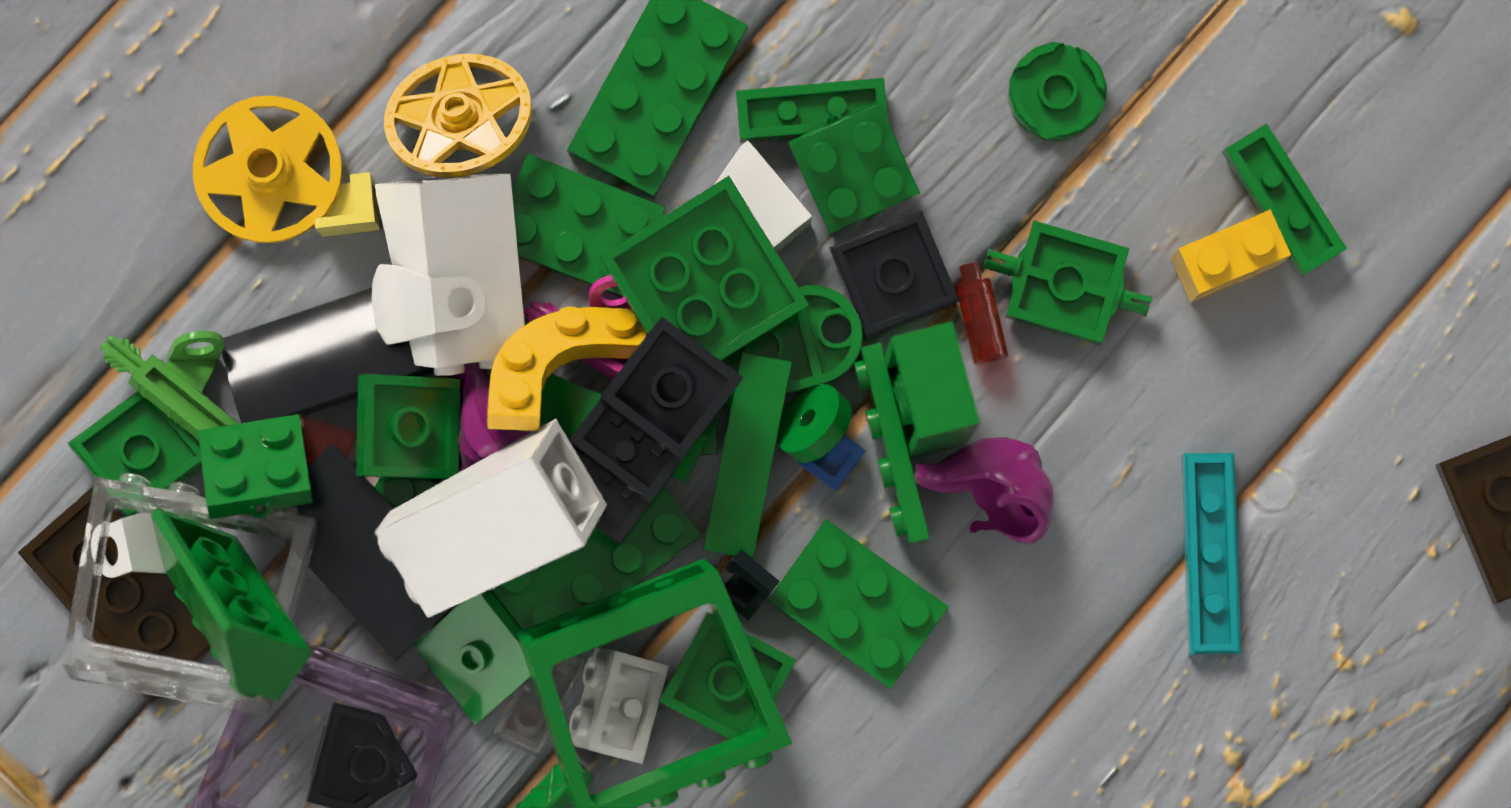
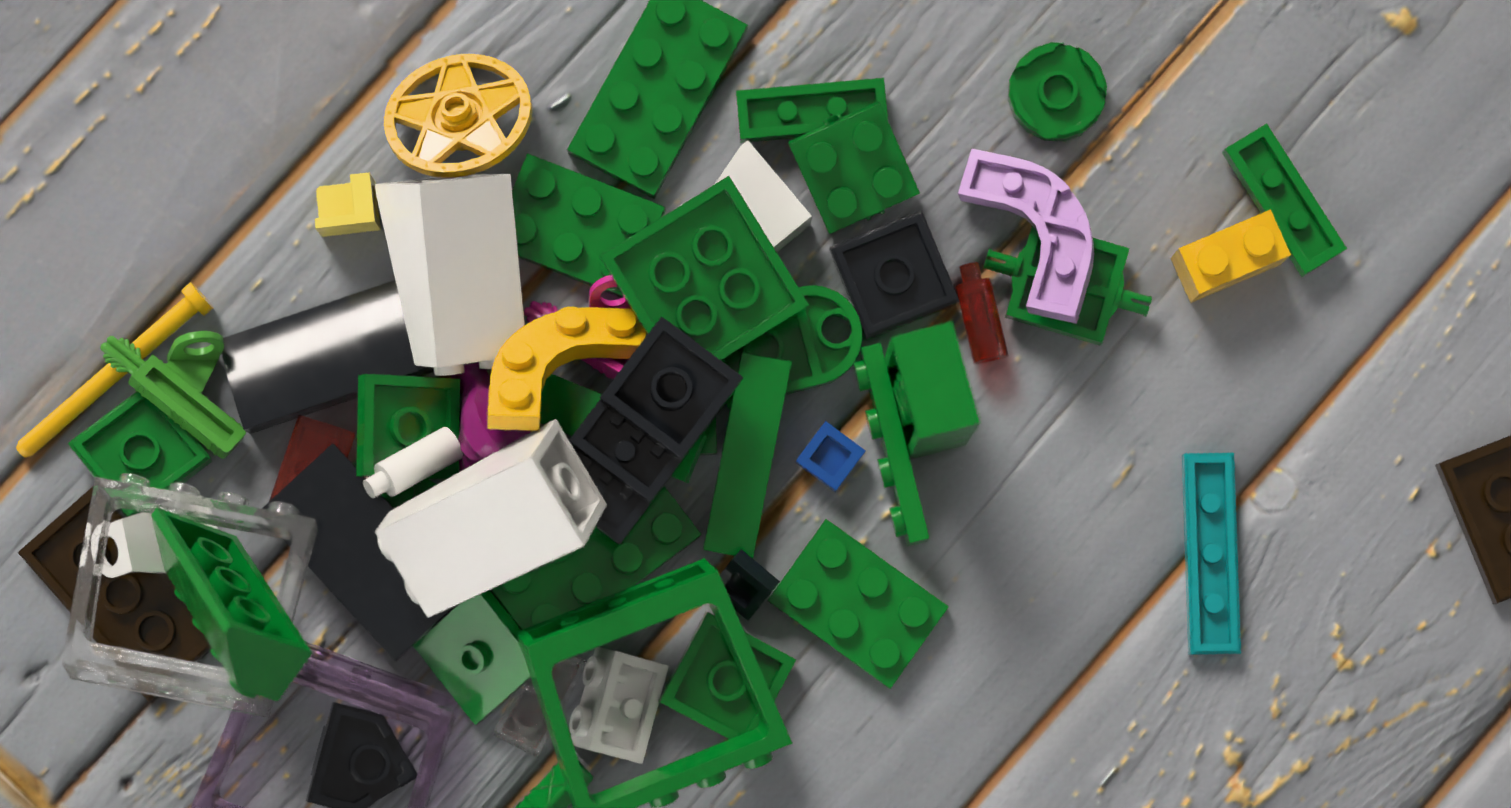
(103, 380): none -> yellow bar
(254, 467): green plate -> none
(267, 169): yellow wheel -> none
(414, 463): none -> white cylinder
(416, 305): white piece -> none
(814, 423): green piece -> none
(1004, 482): magenta piece -> none
(1056, 215): none -> lavender plate

